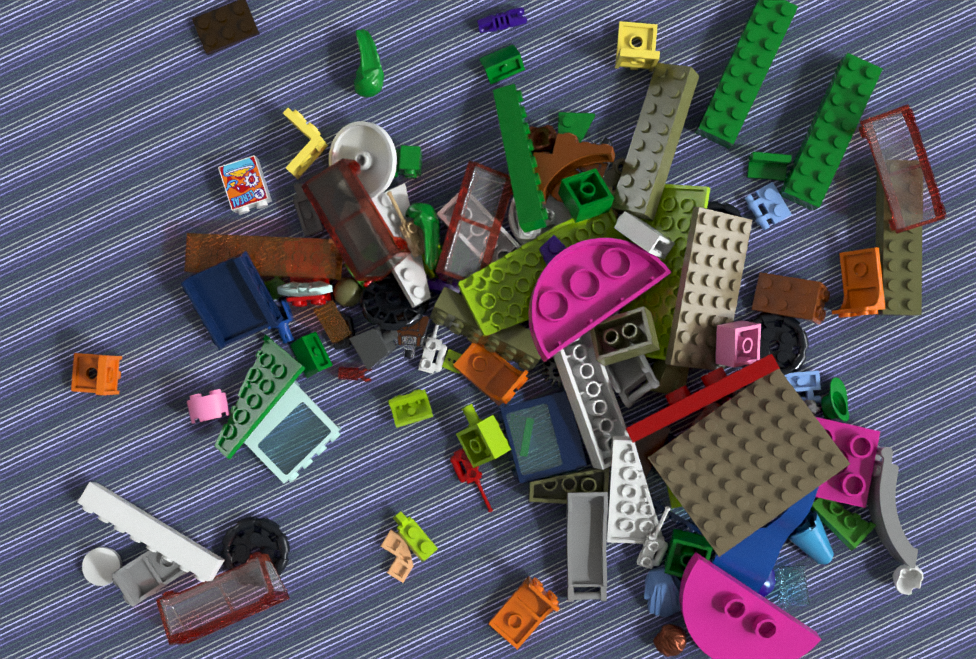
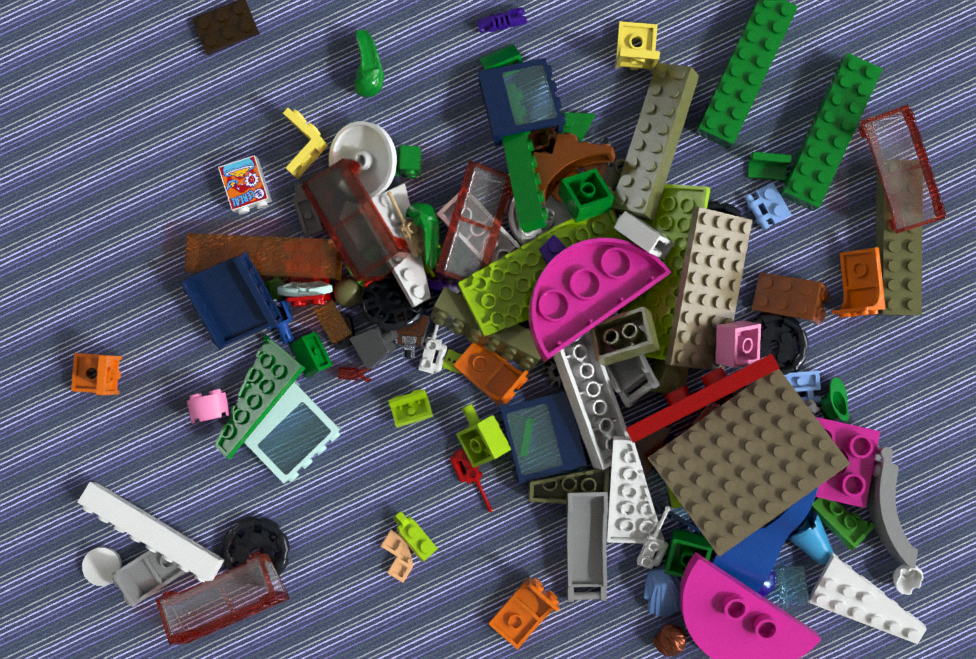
(520, 98): none -> panel
(856, 598): none -> white wing

